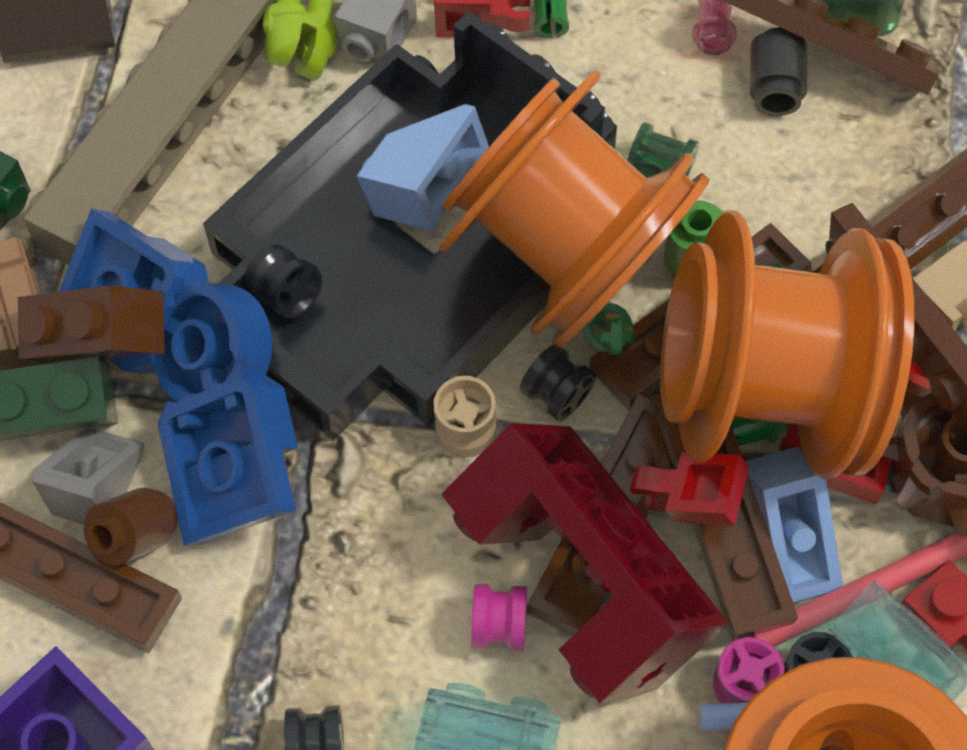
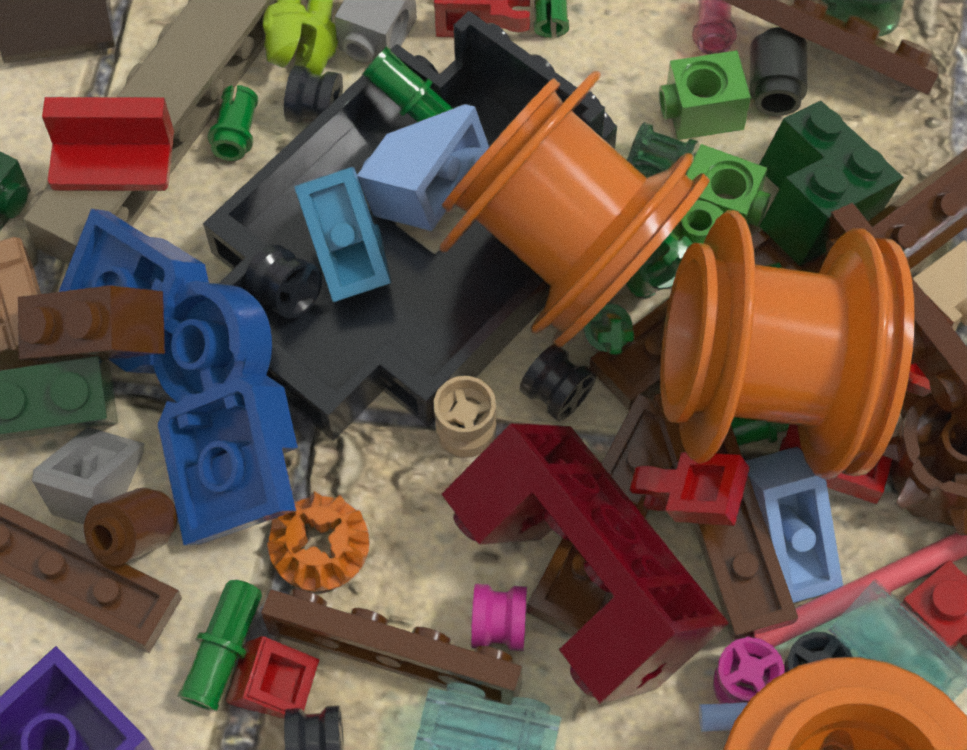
(109, 143): none -> red panel
(221, 645): none -> green axle
(231, 134): none -> green pin
(272, 678): none -> red slope
(310, 93): none -> black wheel
(311, 568): none -> orange gear
(344, 234): none -> dark azure slope
(370, 640): none -> reddish brown plate
(404, 87): none -> green axle
(659, 268): none -> green axle
(713, 76): none -> bright green brick
(732, 177): none -> bright green brick
(818, 170): none -> dark green brick

